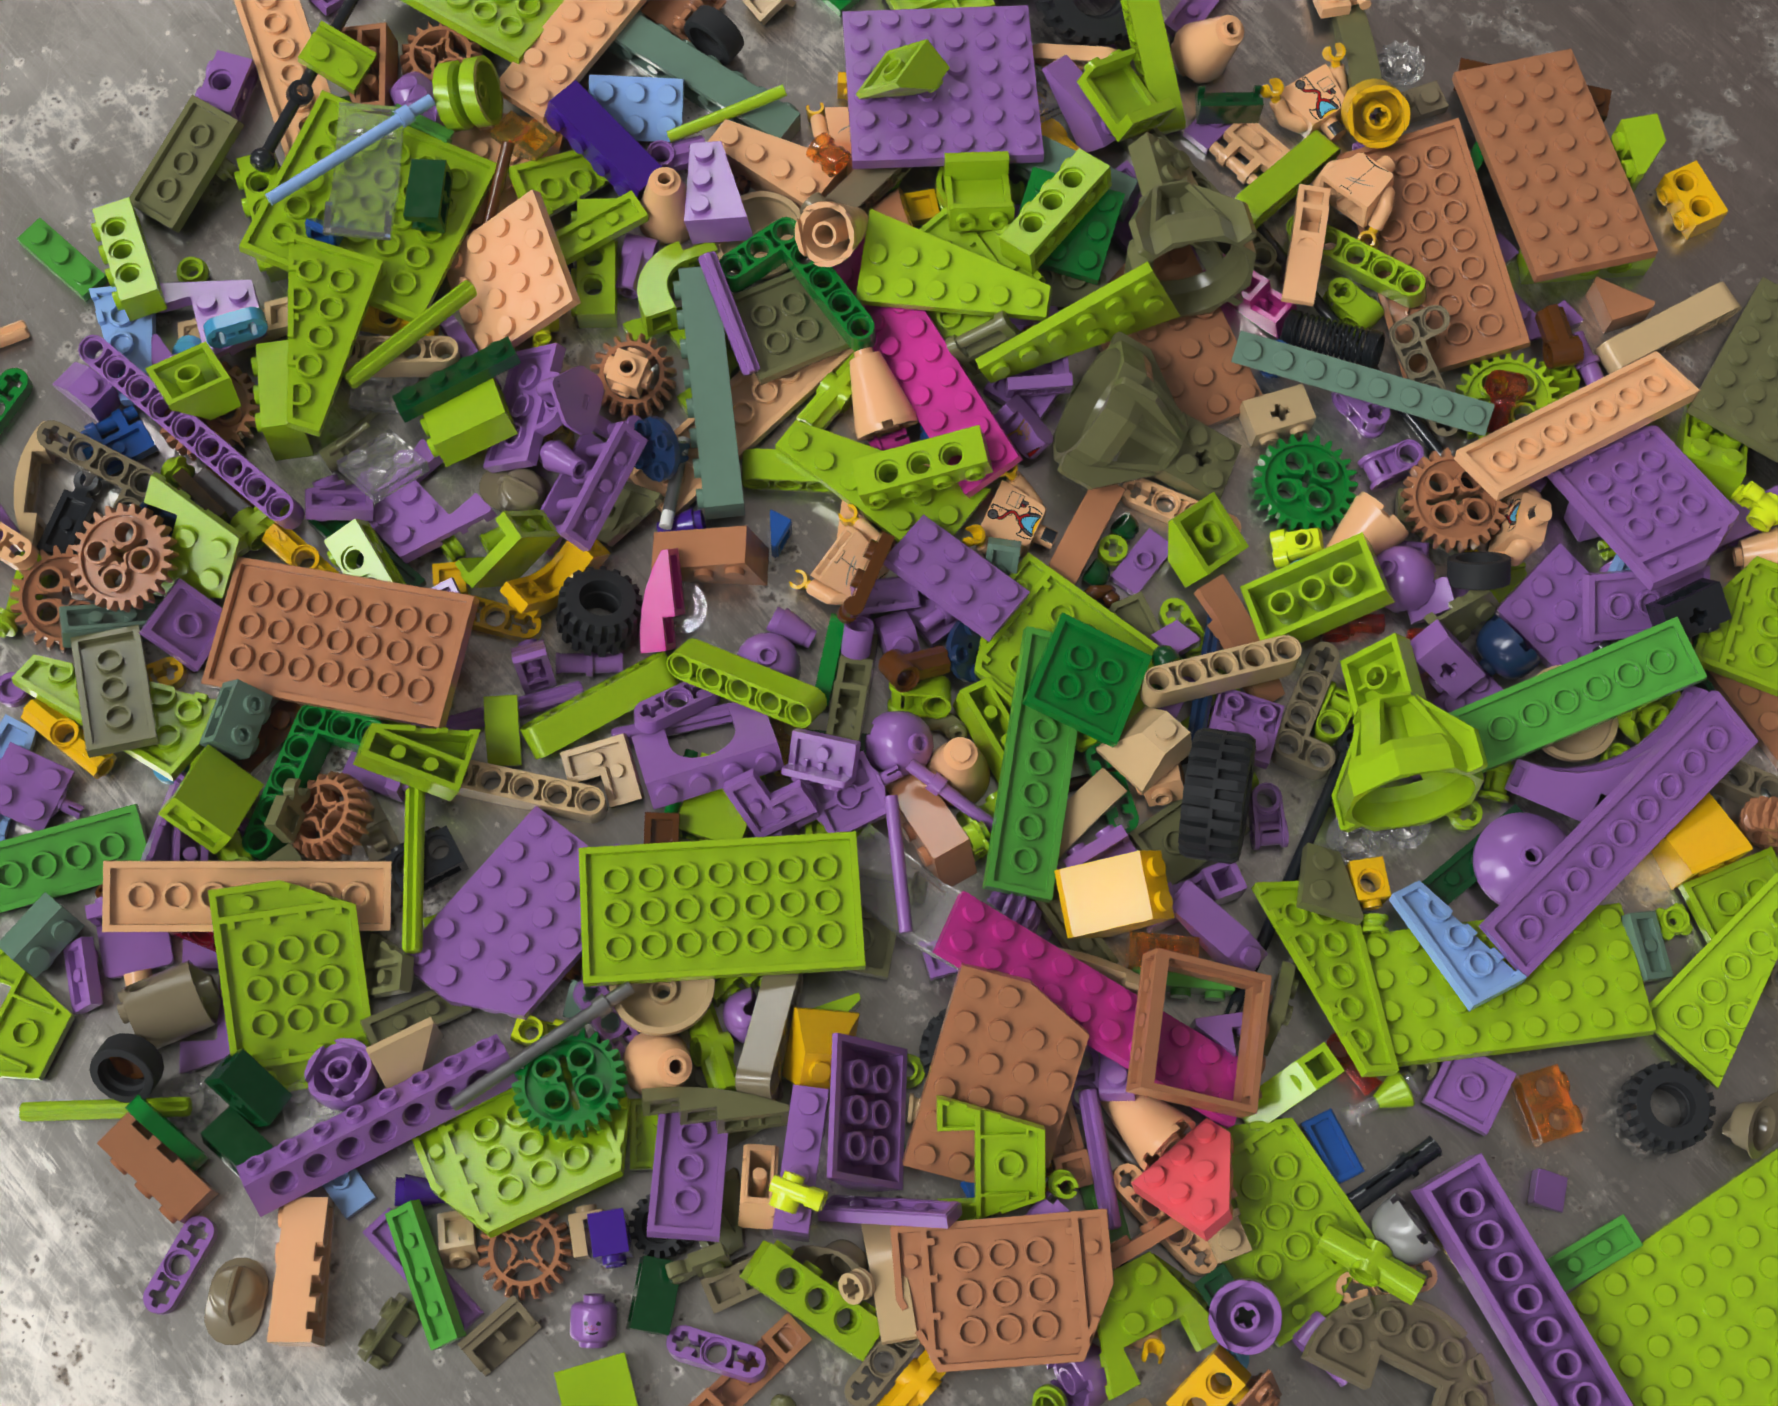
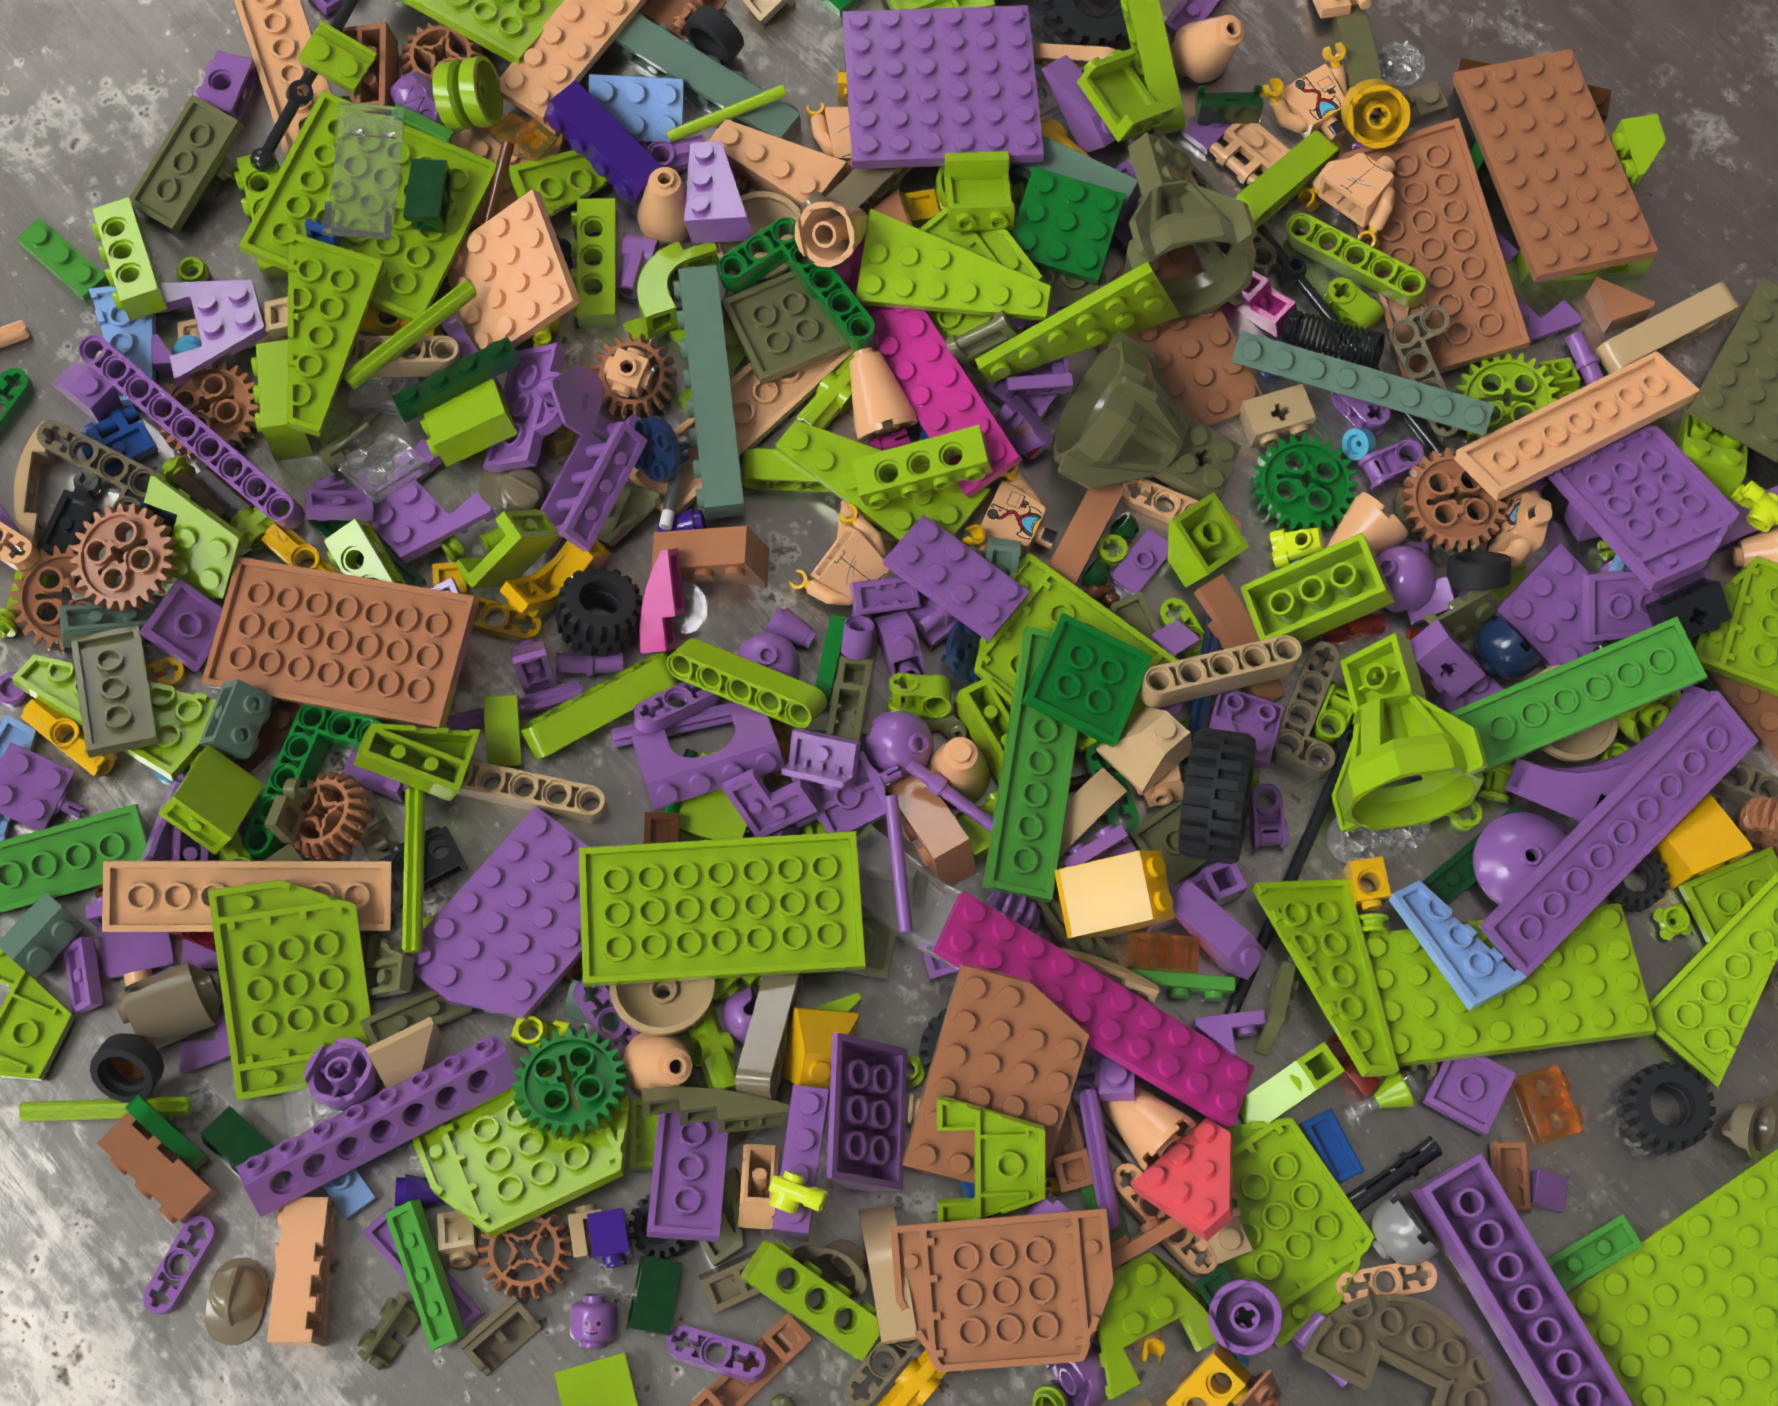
(195, 383): lime slope -> none
(235, 327): dark azure beam -> none
(248, 1088): dark green hinge -> none
(403, 117): light blue bar -> none
(561, 459): medium lavender cone -> none
(599, 1006): flat silver bar -> none
(601, 227): lime plate -> none
(610, 760): tan plate -> none
(703, 1262): olive plate -> none
(729, 313): medium lavender axle -> none
(780, 532): blue slope -> none
(828, 154): clear orange wheel -> none
(865, 578): reddish brown plate -> none
(865, 1286): tan bush -> none
(890, 1211): medium lavender tile -> none
(905, 72): lime slope -> none
(908, 669): reddish brown piece -> none
(977, 834): lime plate -> none
(1058, 1177): lime pin -> none
(1089, 181): lime brick -> none
(1148, 1028): nougat window -> none
(1164, 654): dark green hinge -> none
(1306, 245): light nougat slope -> none
(1326, 885): olive wing -> none
(1358, 443): none -> medium azure tile
(1371, 1262): lime piece -> none
(1504, 398): clear red pin -> none
(1511, 1169): none -> nougat plate
(1559, 344): reddish brown piece -> none
(1648, 945): sand green plate -> none
(1651, 894): none -> black tyre
(1698, 197): yellow brick -> none

